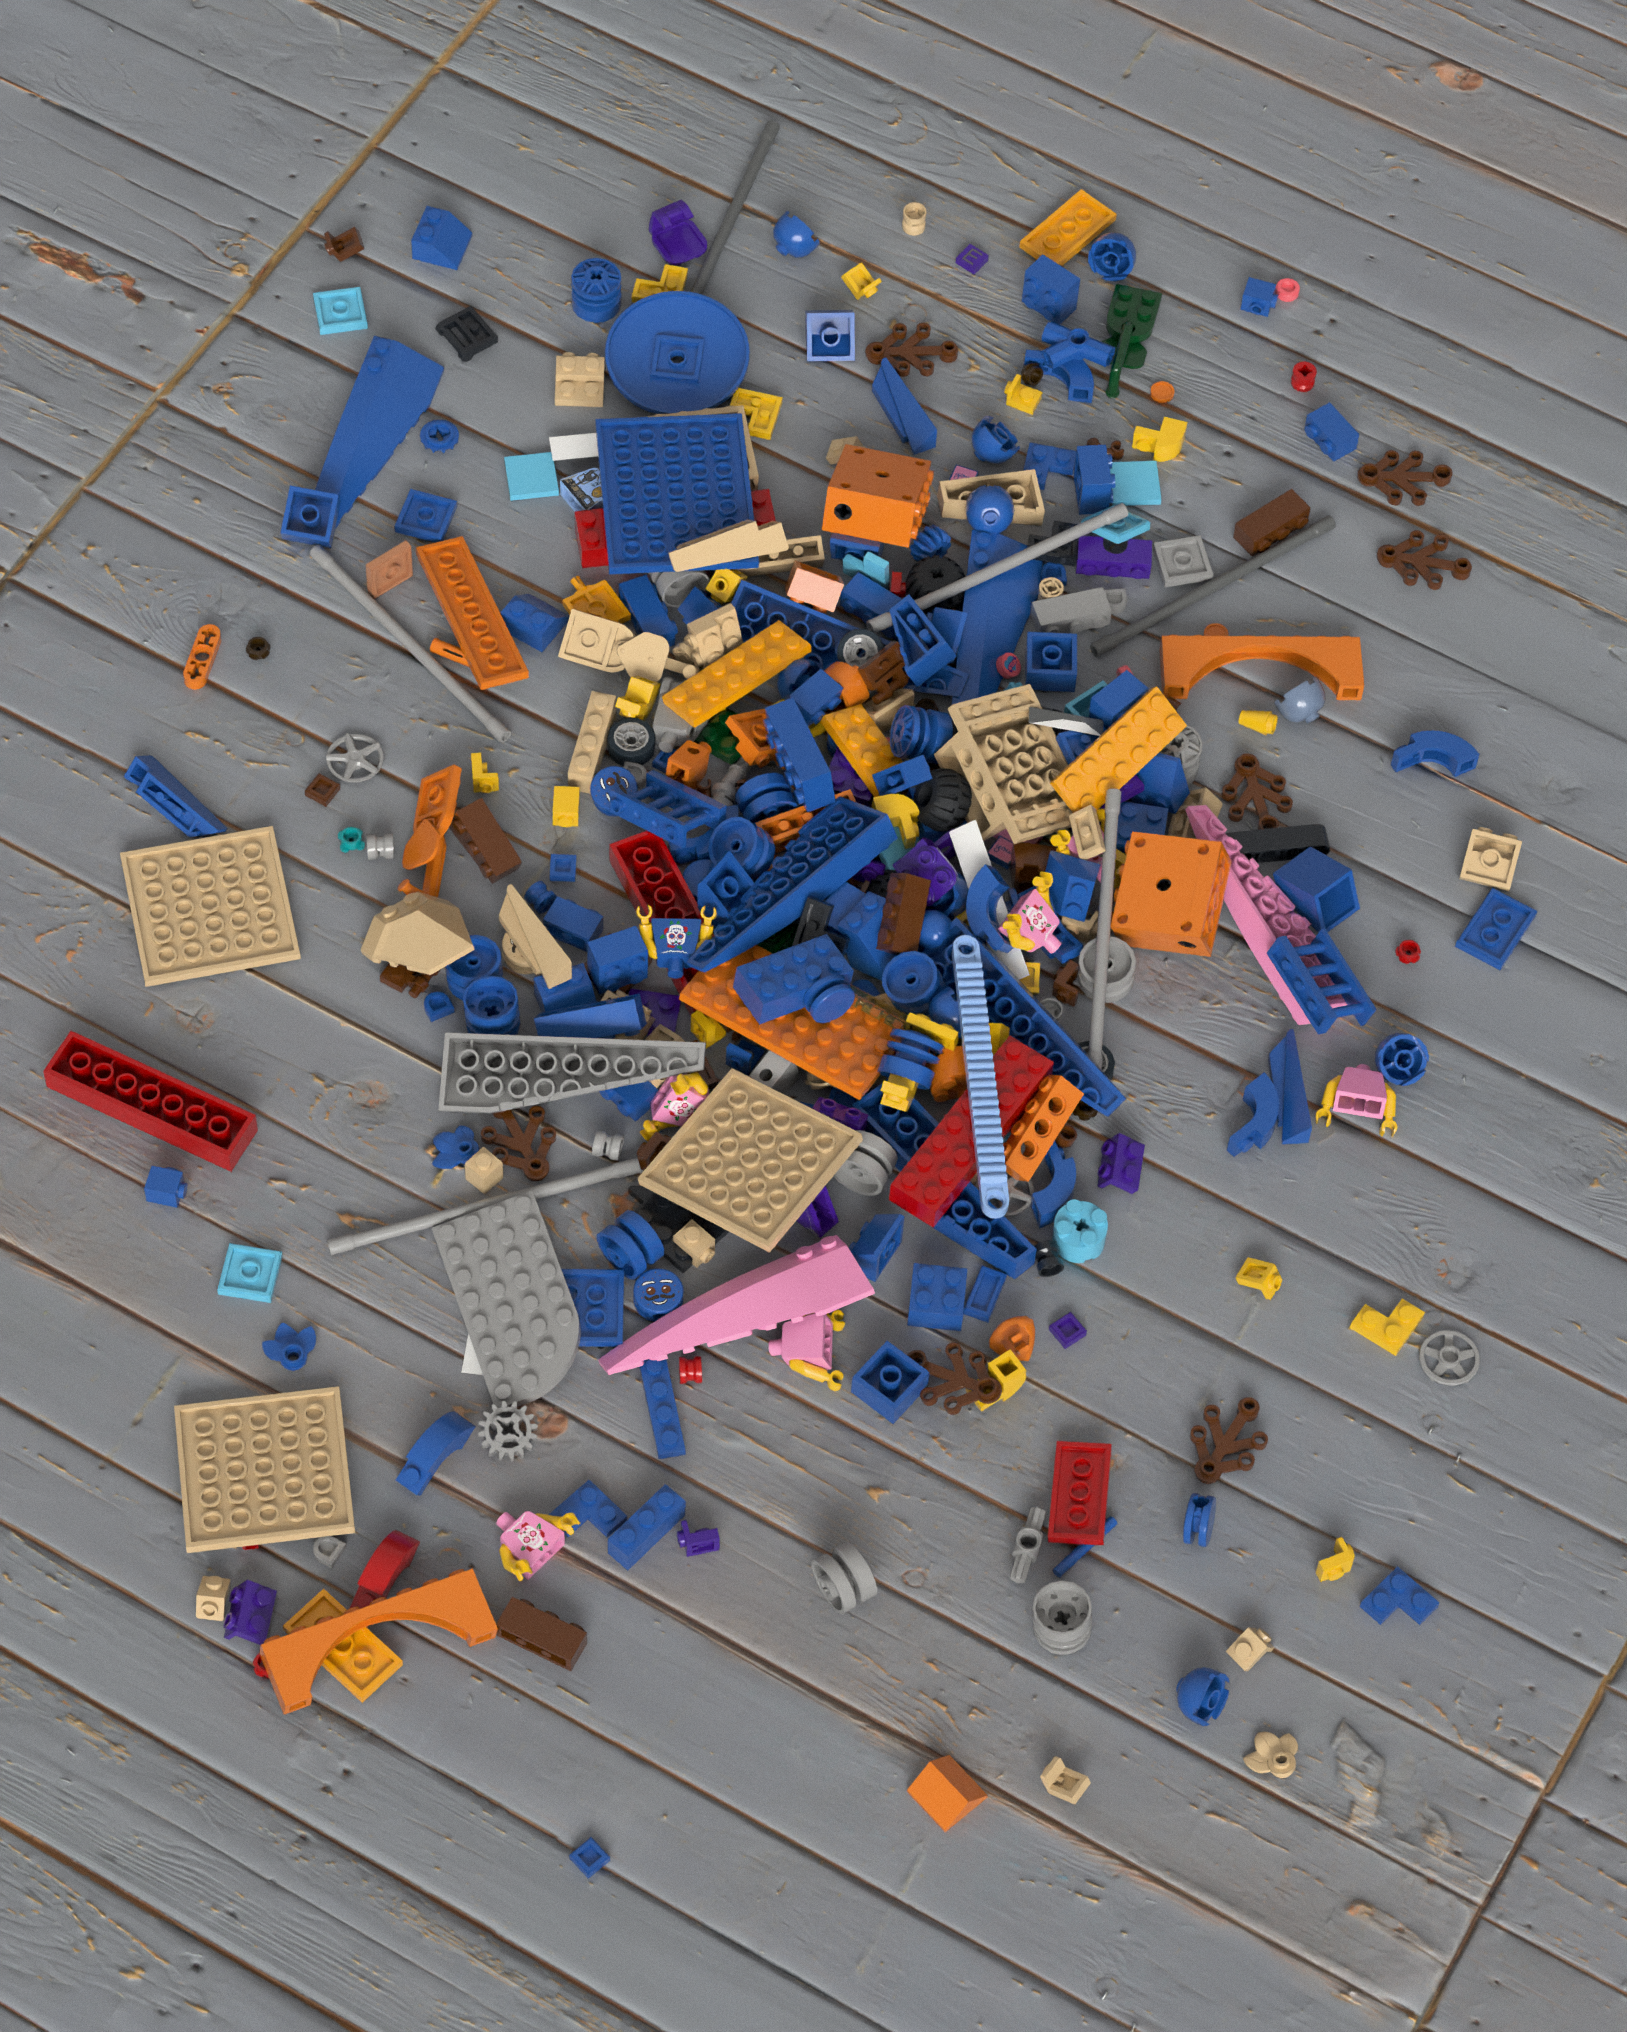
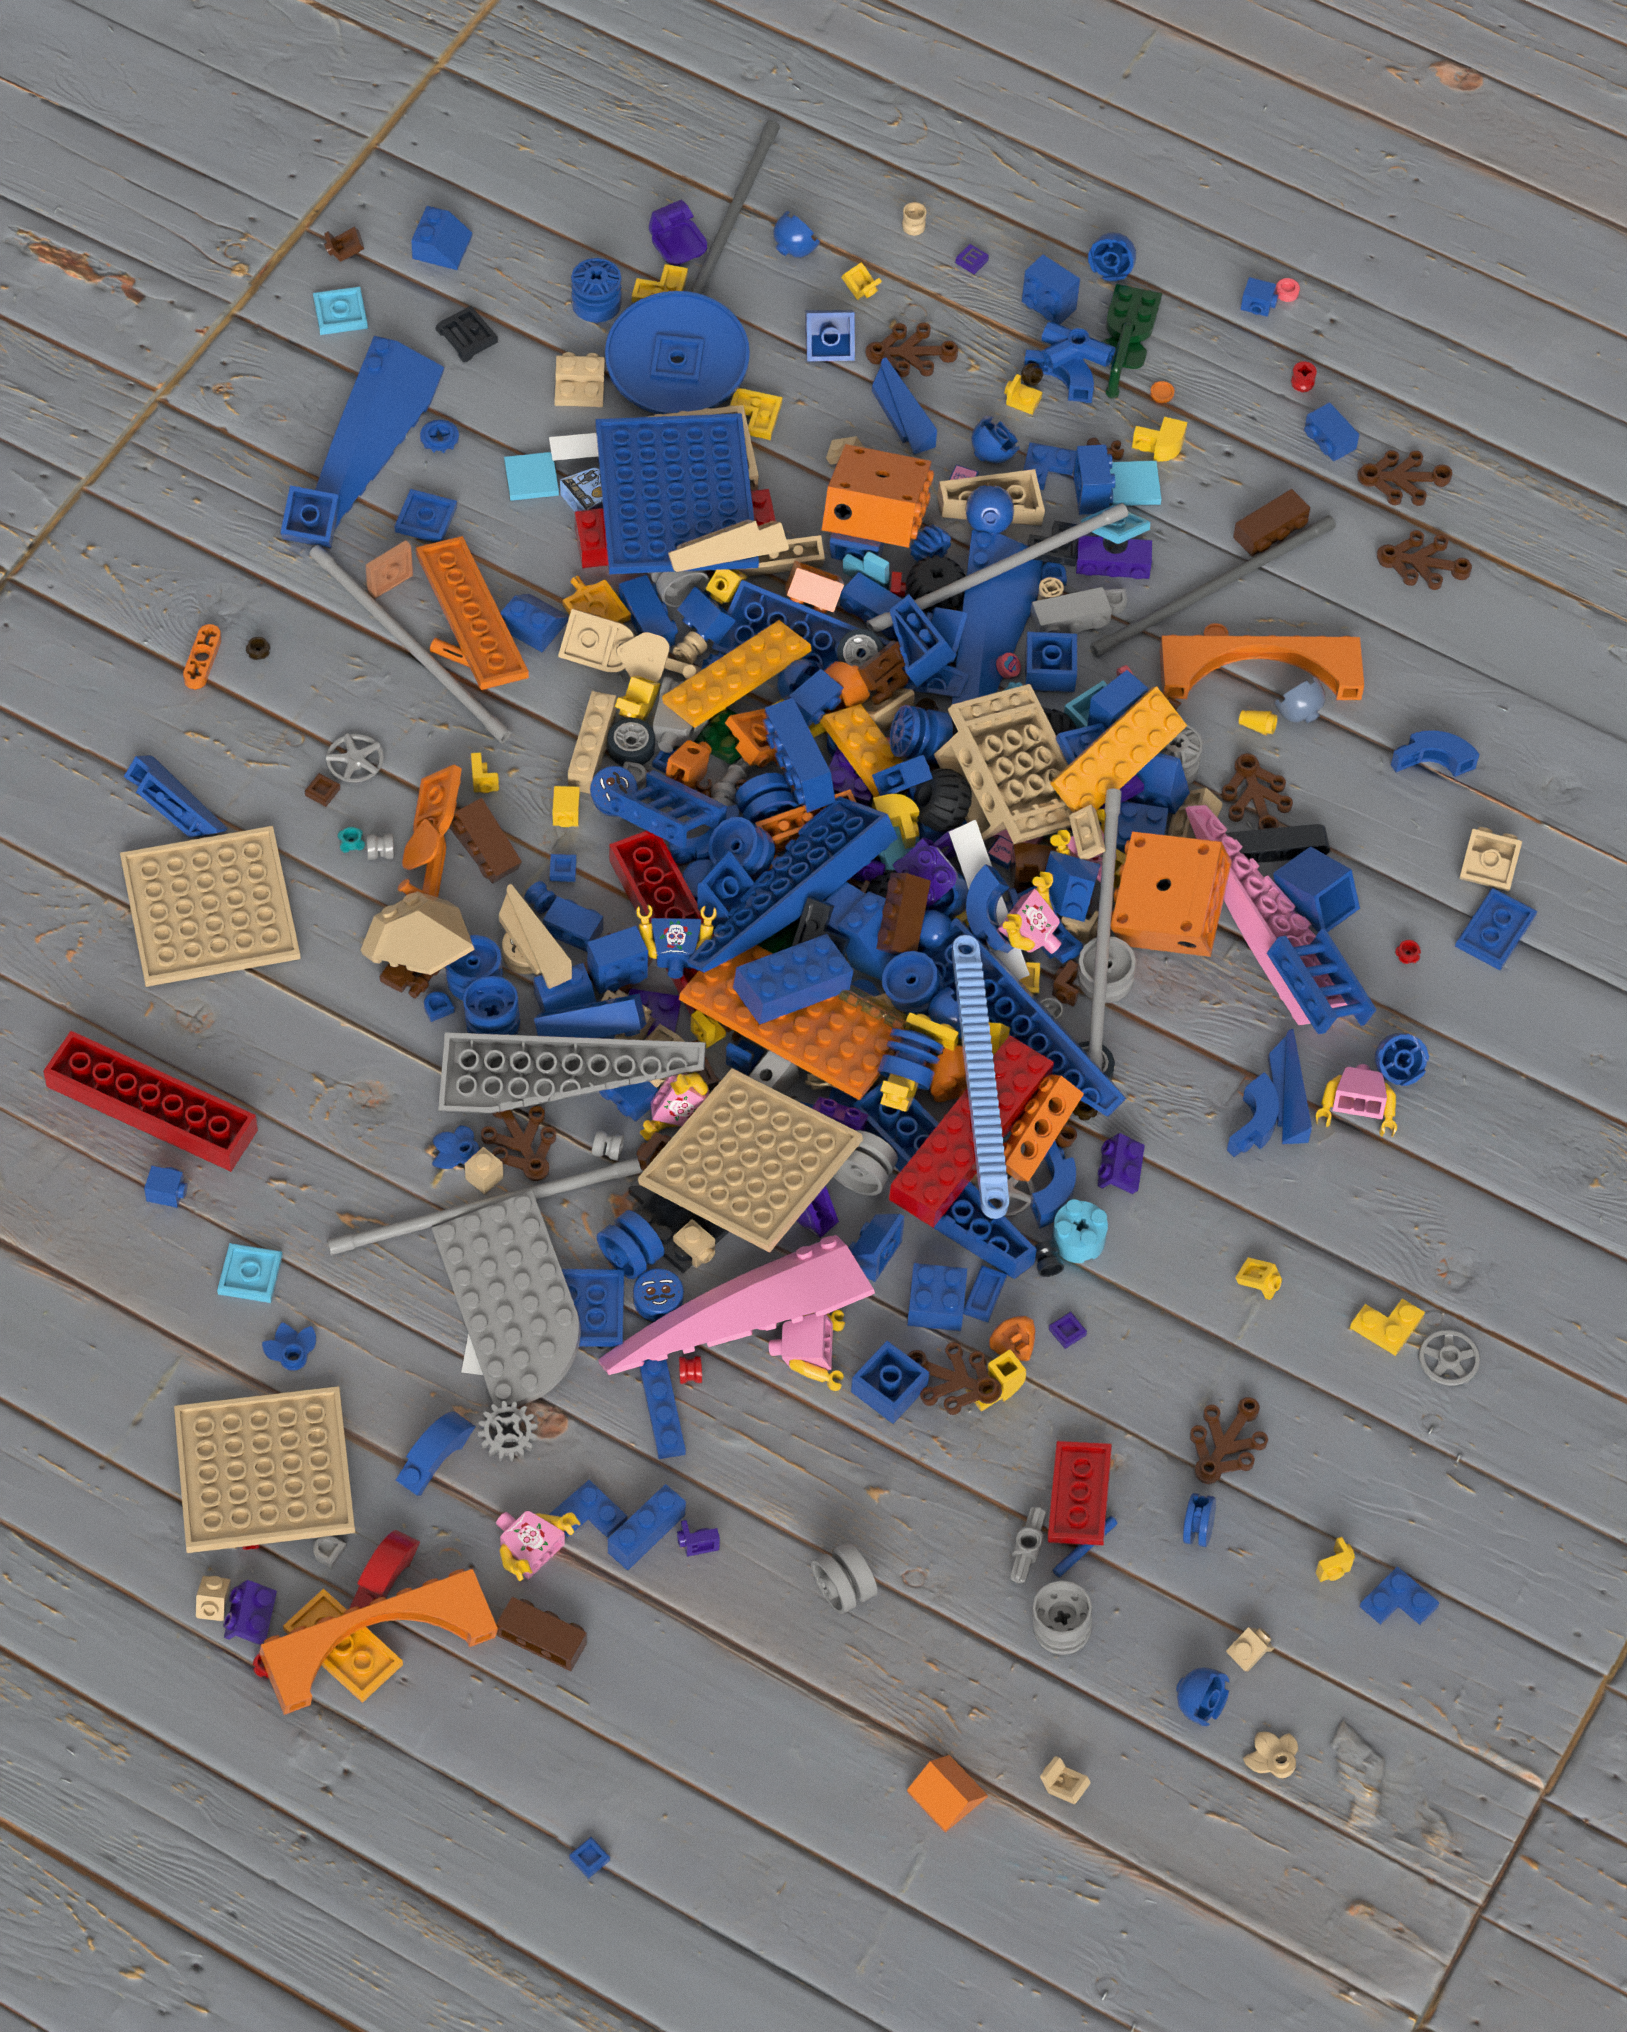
(714, 635): tan plate -> none
(828, 998): blue head -> none
(1065, 721): dark grey sticker -> none
(1068, 229): light orange plate -> none
(1182, 561): light grey plate -> none

